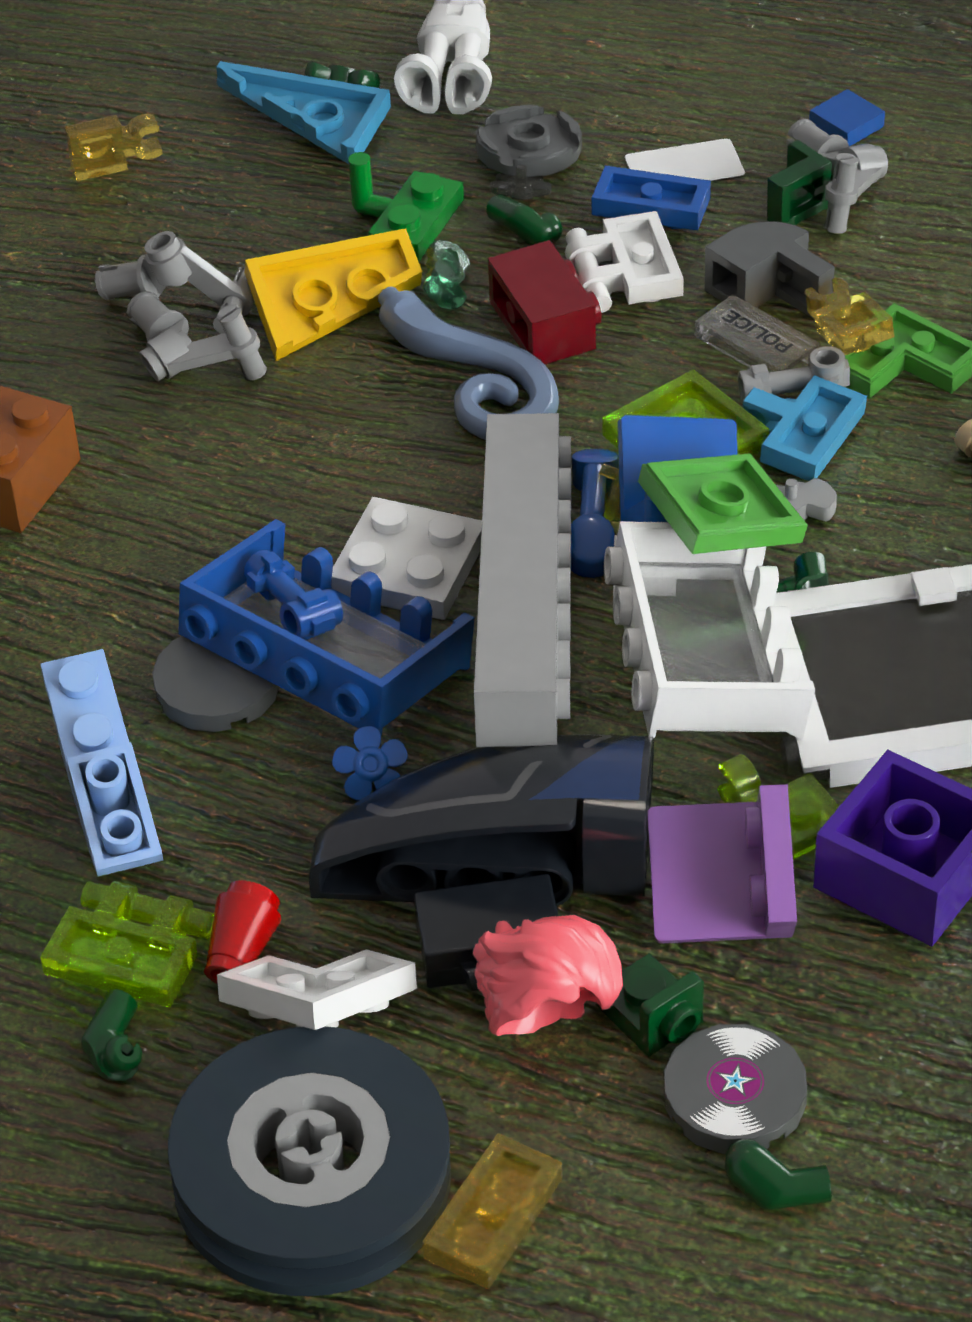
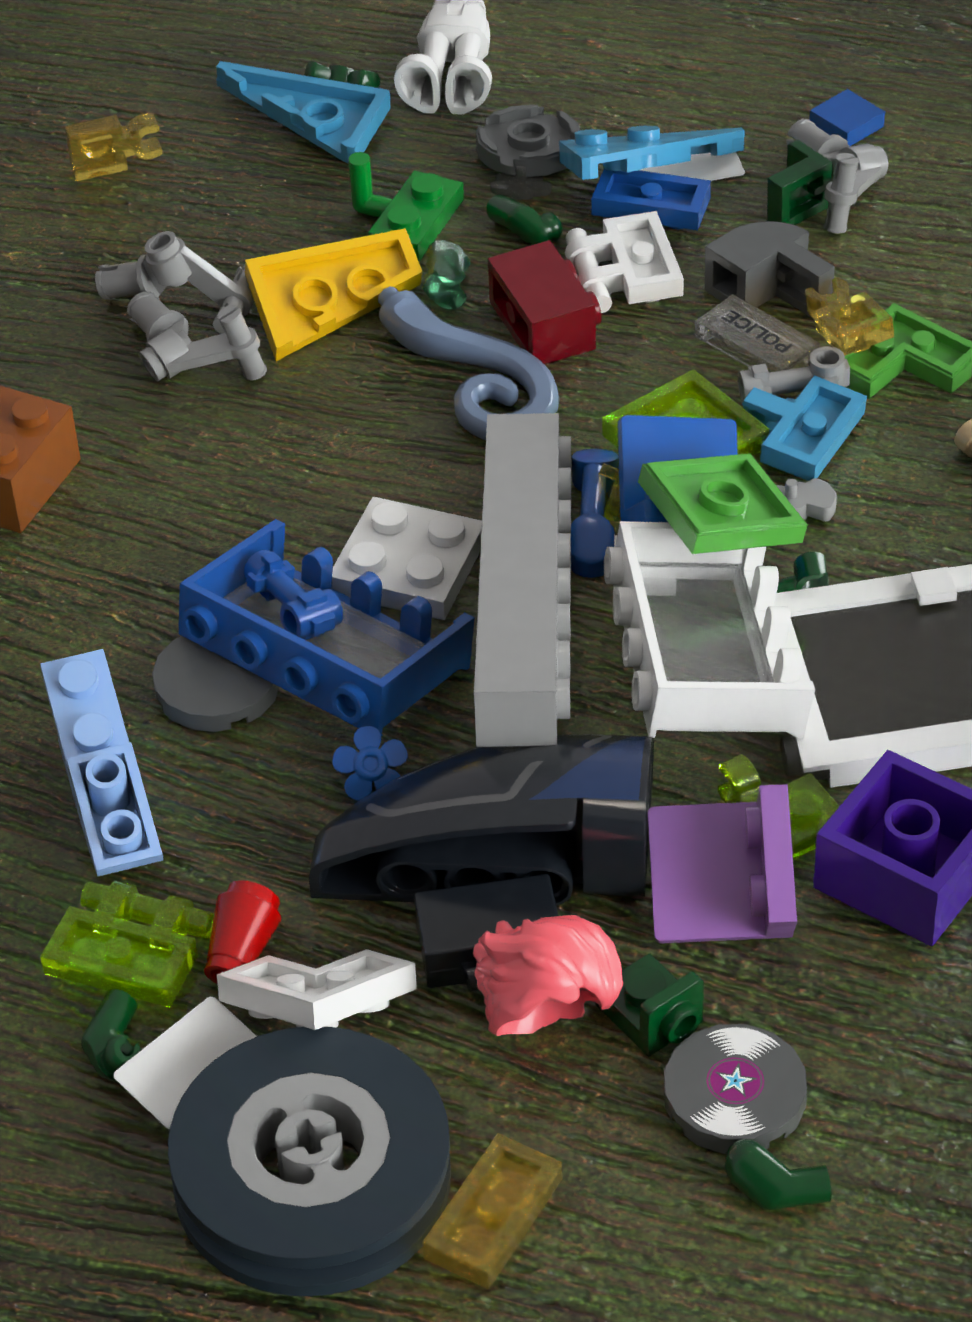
(175, 1058): none -> white sticker
(643, 148): none -> dark azure wing

